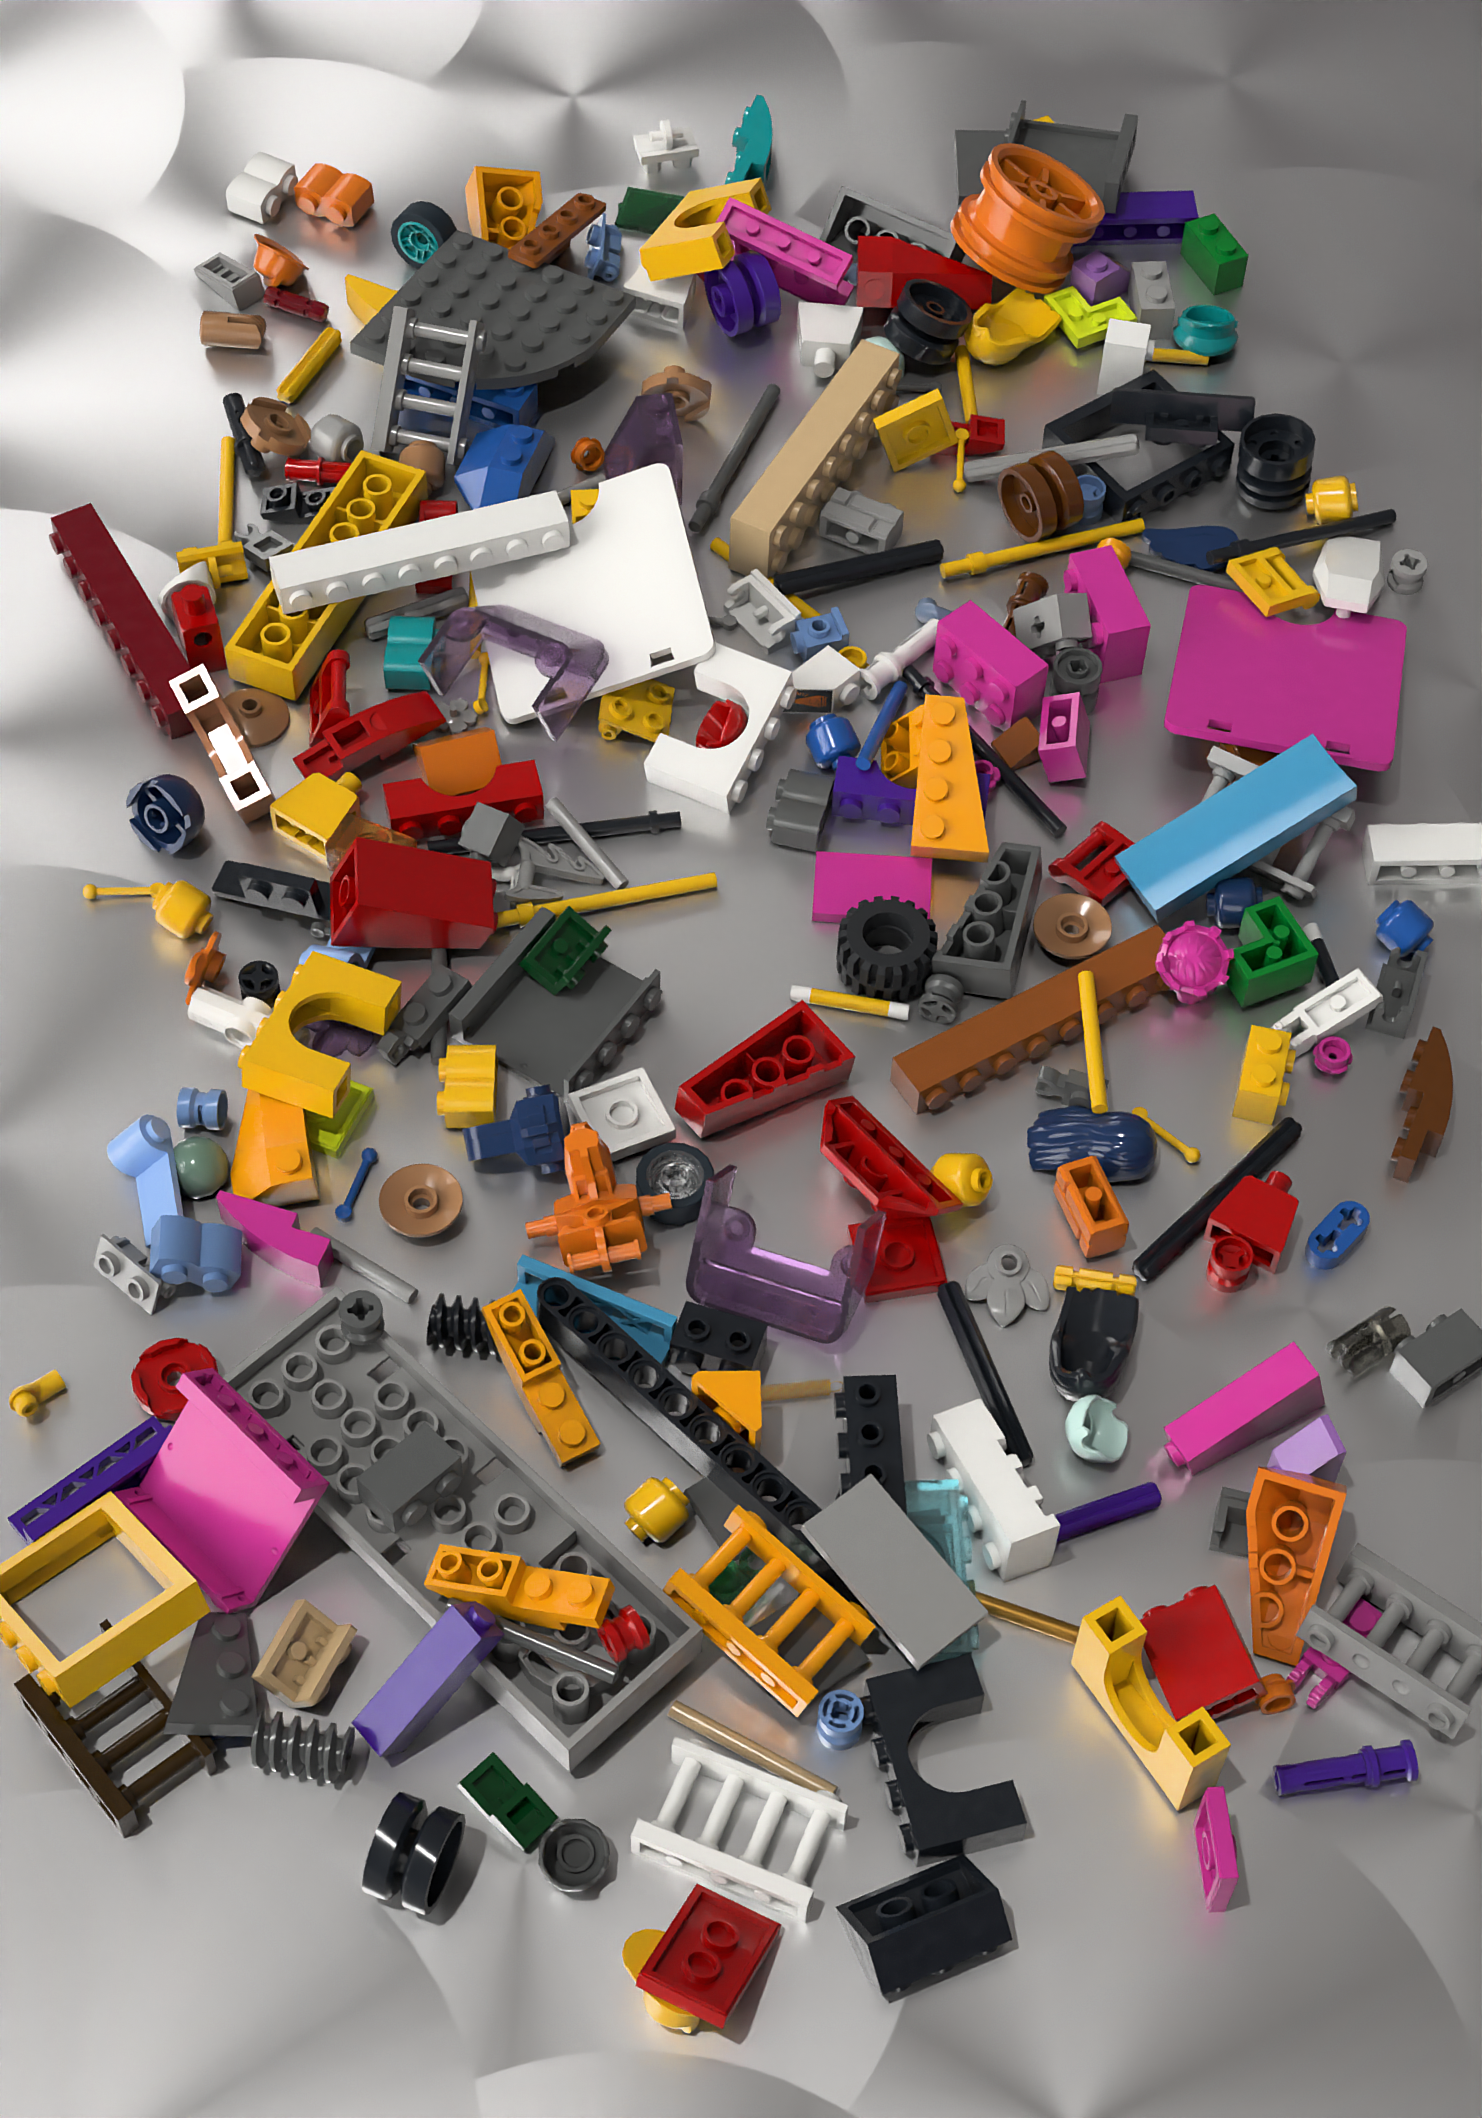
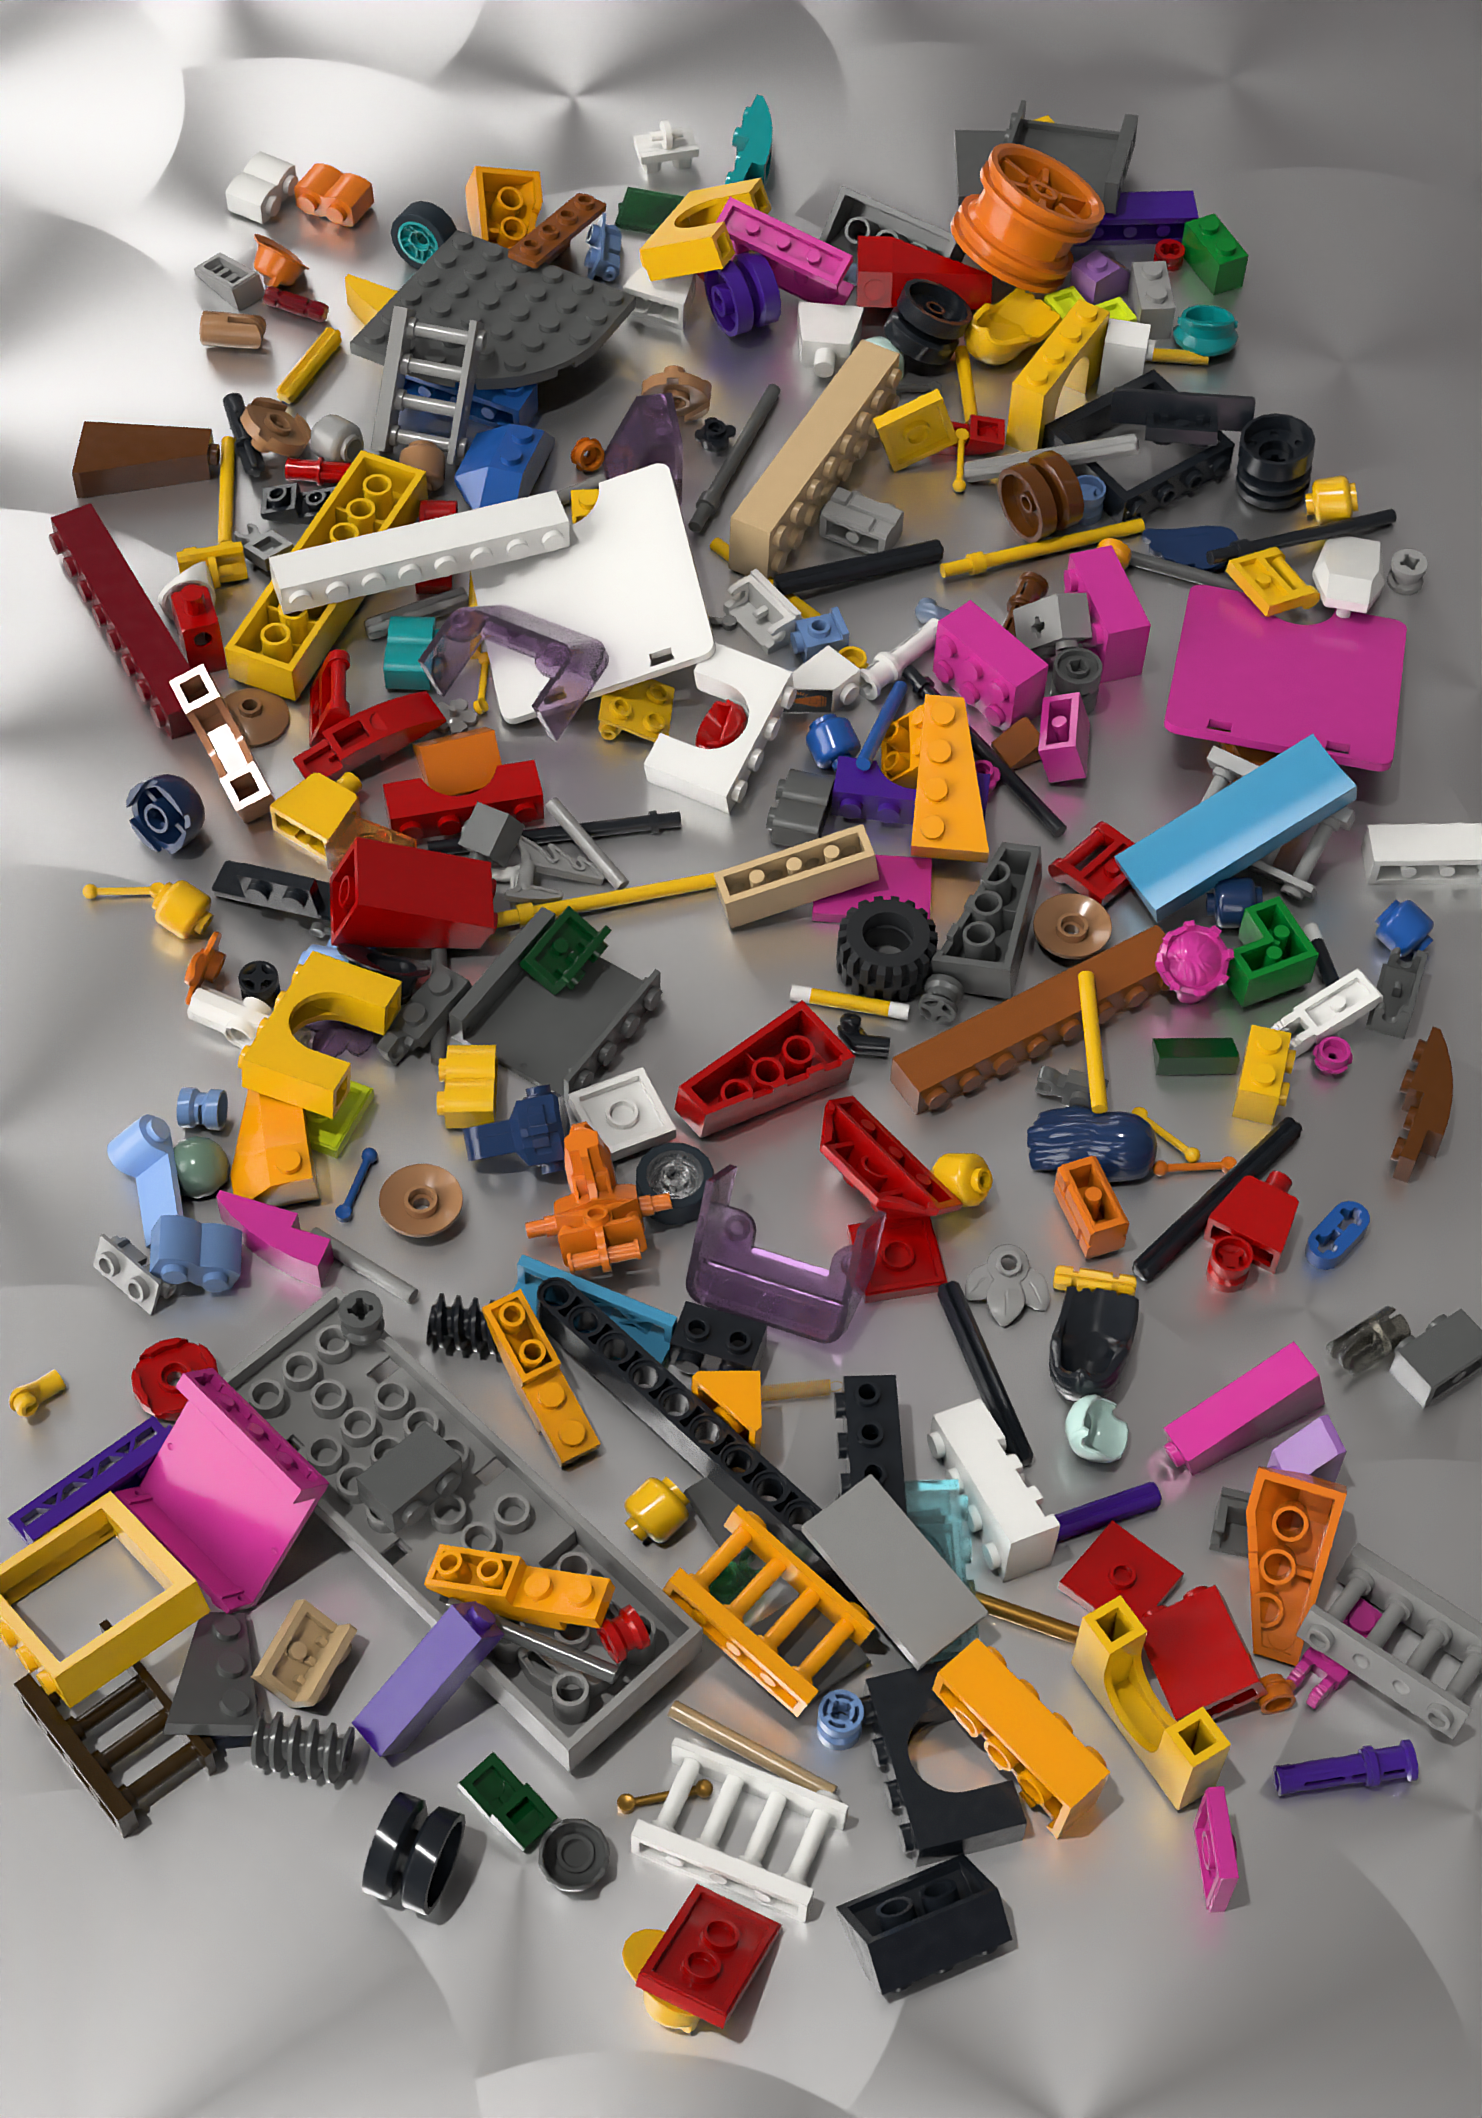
(141, 457): none -> reddish brown slope
(392, 966): none -> black piece
(627, 1803): none -> pearl gold hinge
(714, 435): none -> black plate
(796, 876): none -> tan brick
(857, 1038): none -> black arm
(1022, 1735): none -> light orange wedge
(1066, 359): none -> yellow arch
(1120, 1566): none -> red plate
(1160, 1167): none -> orange hinge
(1171, 252): none -> red bush
(1195, 1056): none -> dark green slope

